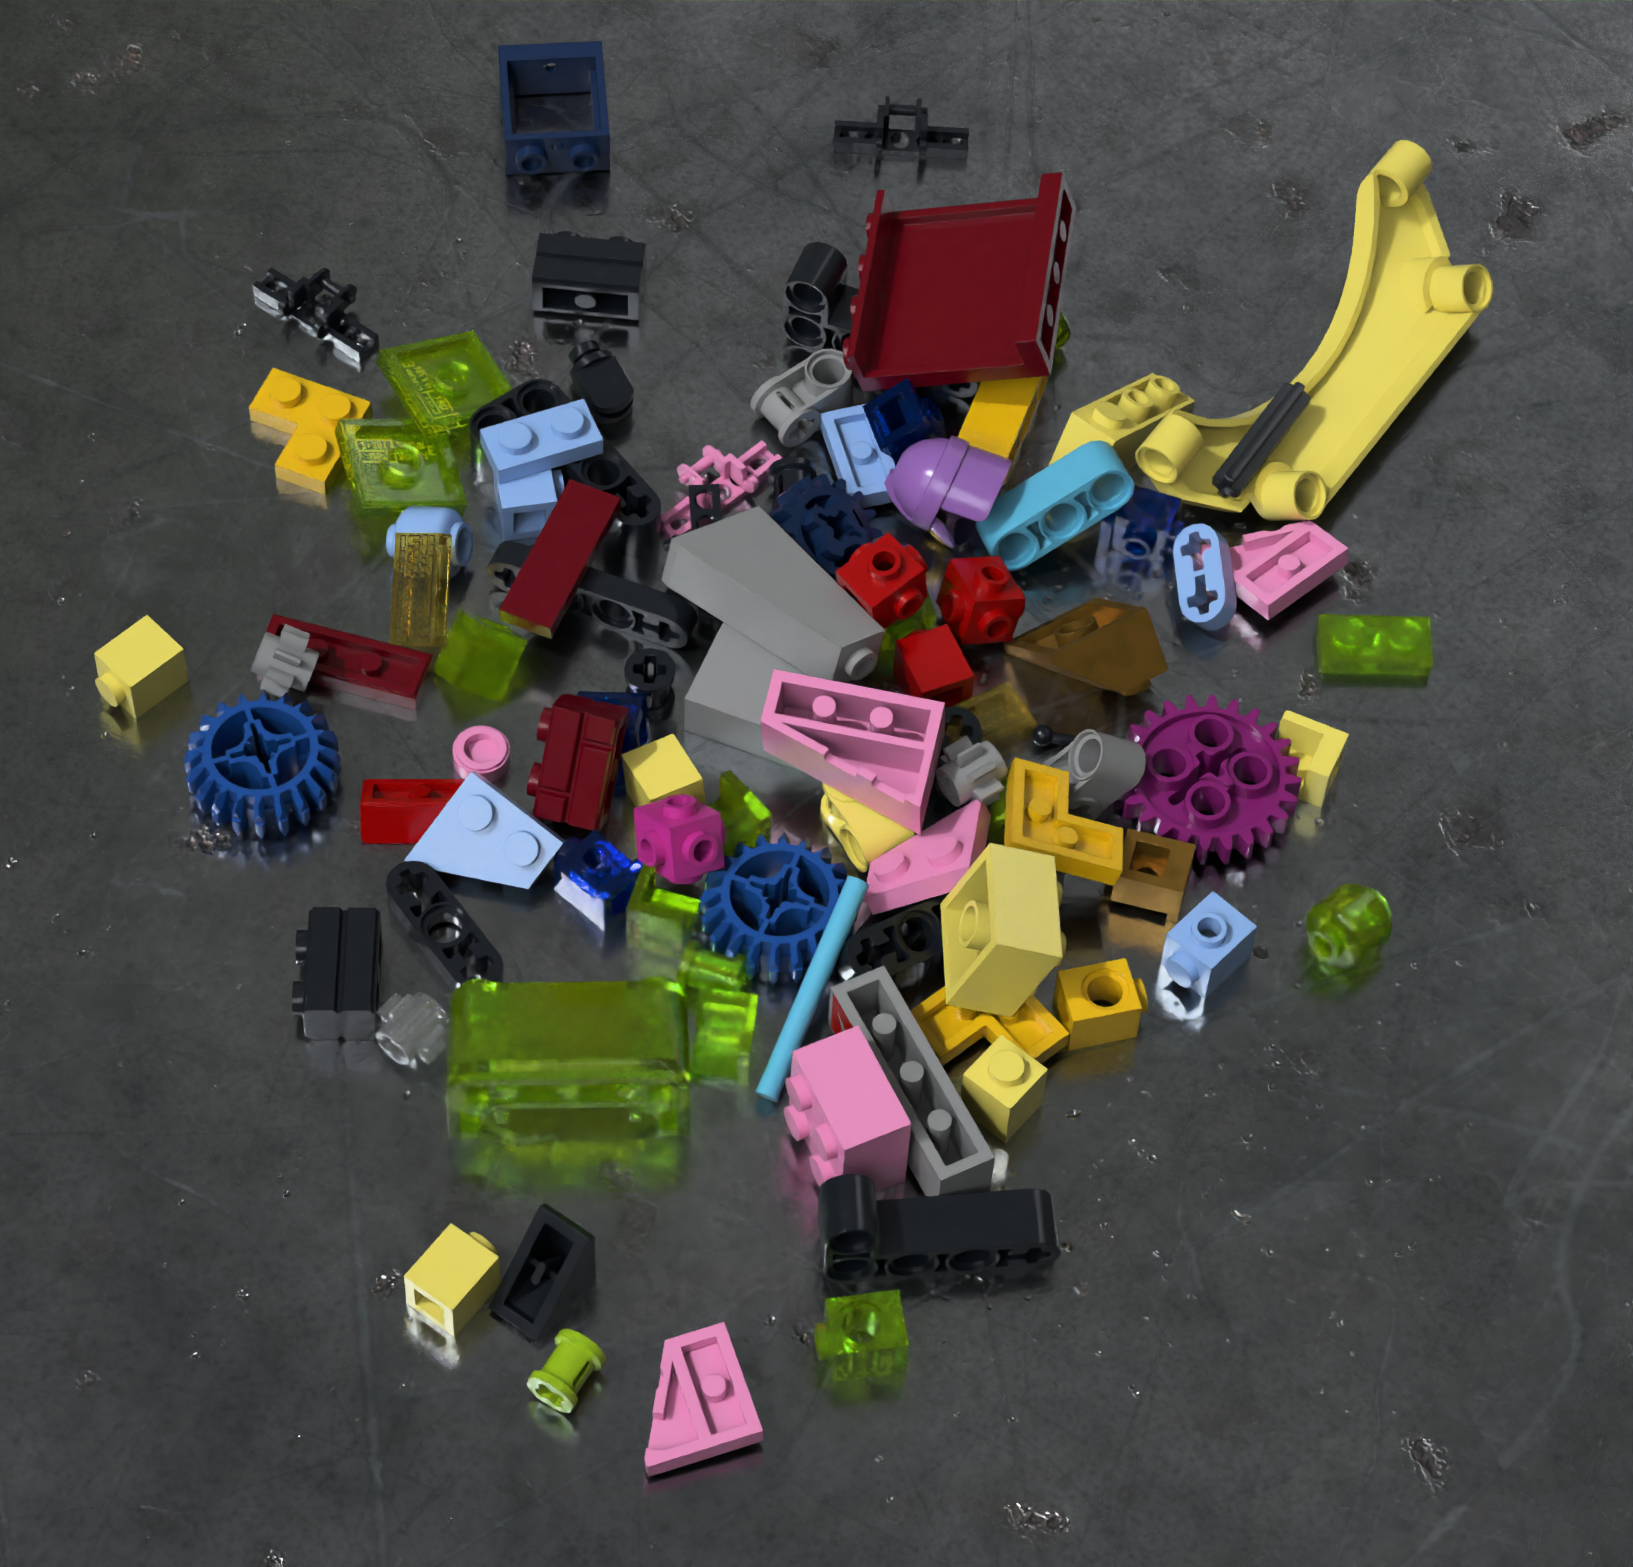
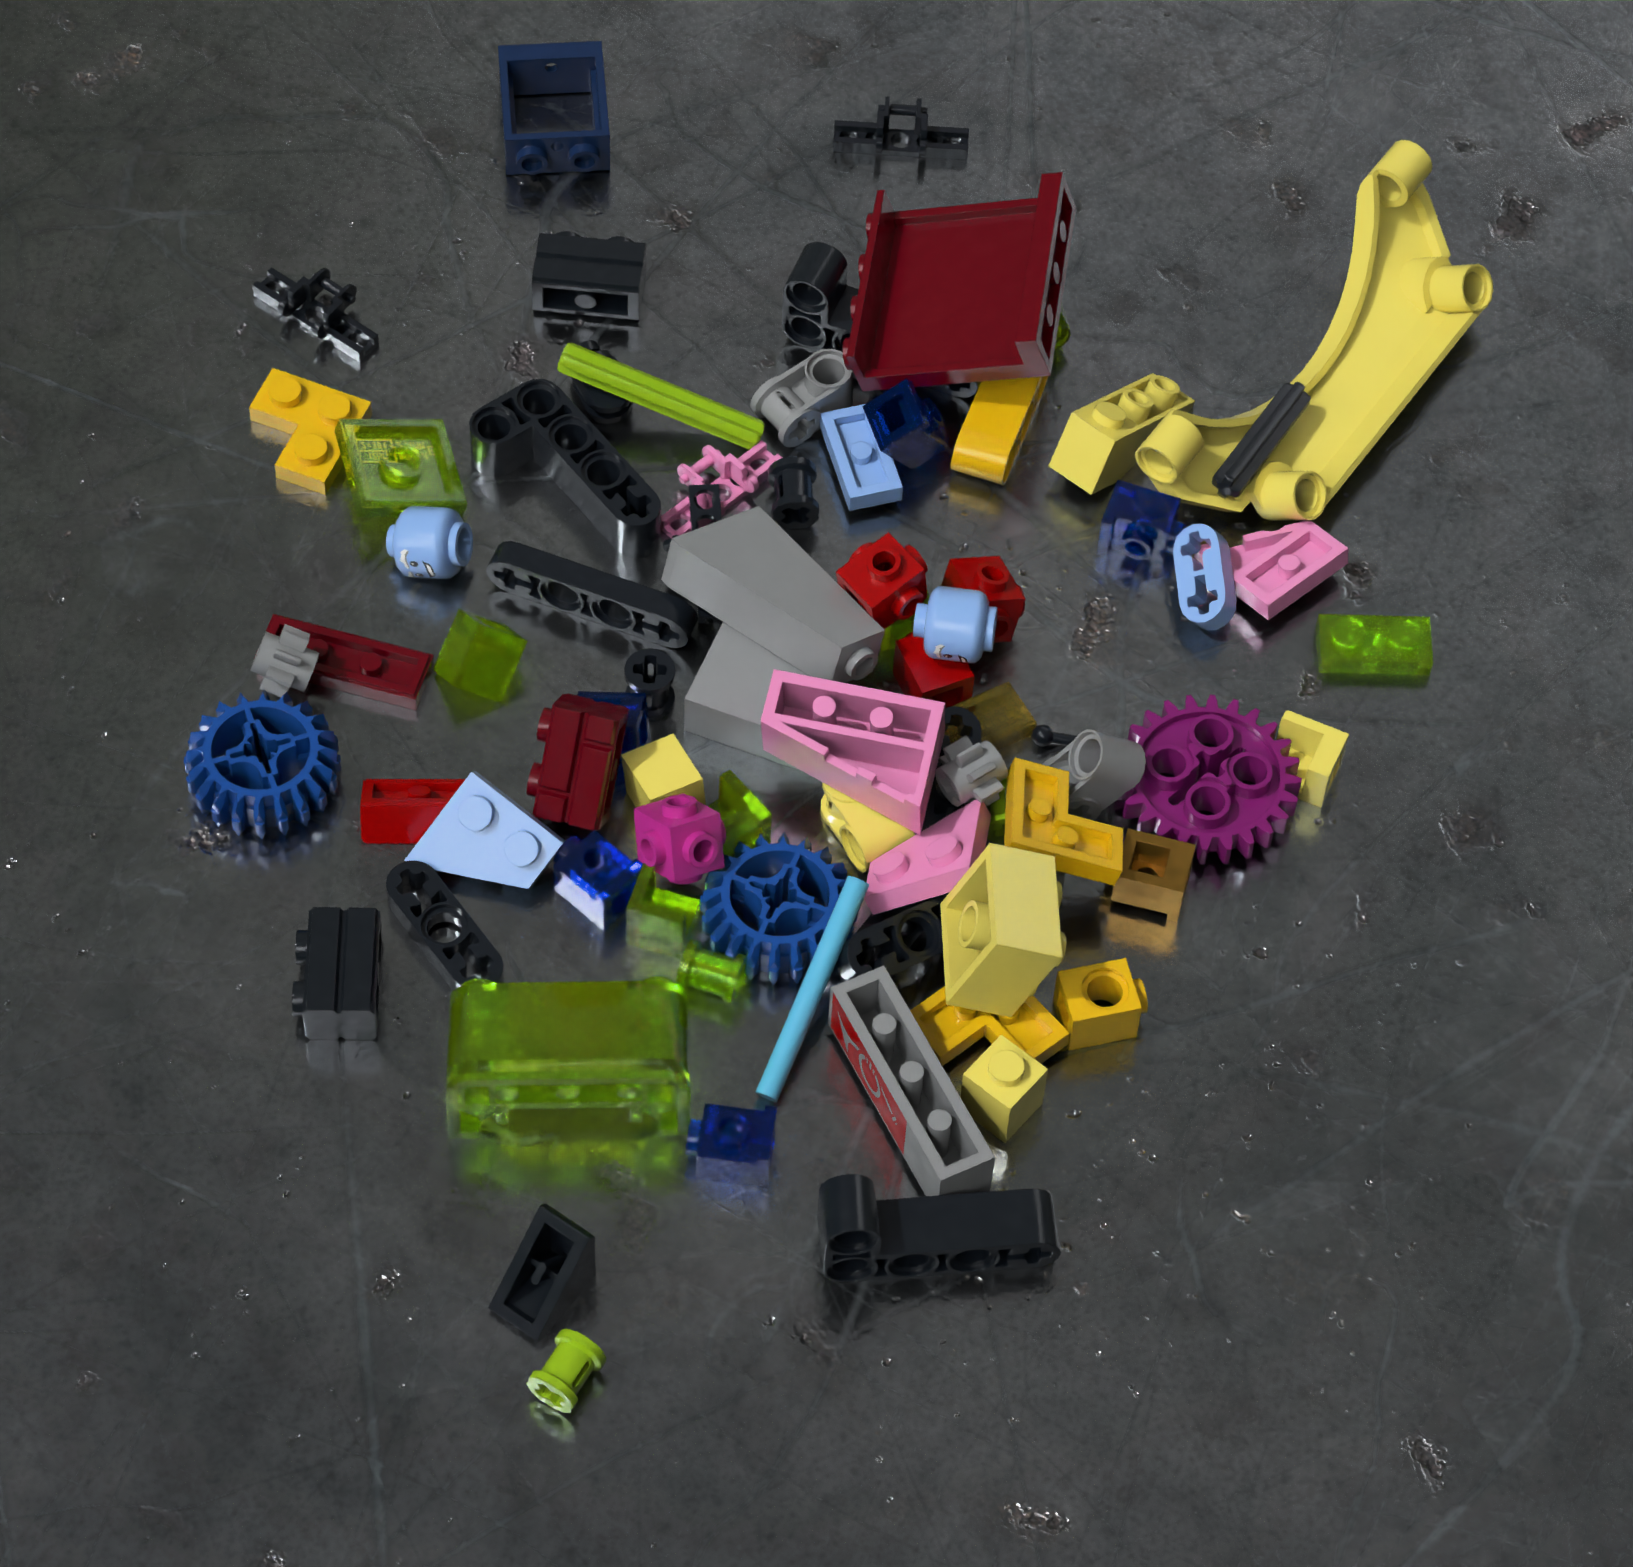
(140, 667): light yellow brick -> none
(412, 1028): clear gear -> none
(420, 589): clear yellow tile -> none
(443, 380): clear neon green tile -> none
(453, 1278): light yellow brick -> none
(483, 751): bright pink tile -> none
(527, 503): light blue brick -> none
(541, 441): light blue plate -> none
(560, 559): dark red tile -> none
(660, 396): none -> lime axle
(700, 1402): bright pink wing -> none
(724, 1036): clear neon green panel -> none
(733, 1144): none -> clear blue brick
(830, 528): dark blue gear -> none
(847, 1111): bright pink brick -> none
(874, 1313): clear neon green brick -> none
(947, 477): medium lavender helmet -> none
(956, 624): none -> light blue head
(1056, 504): medium azure beam -> none
(1097, 644): pearl gold slope -> none
(1208, 945): light blue brick -> none
(1351, 924): clear neon green head -> none

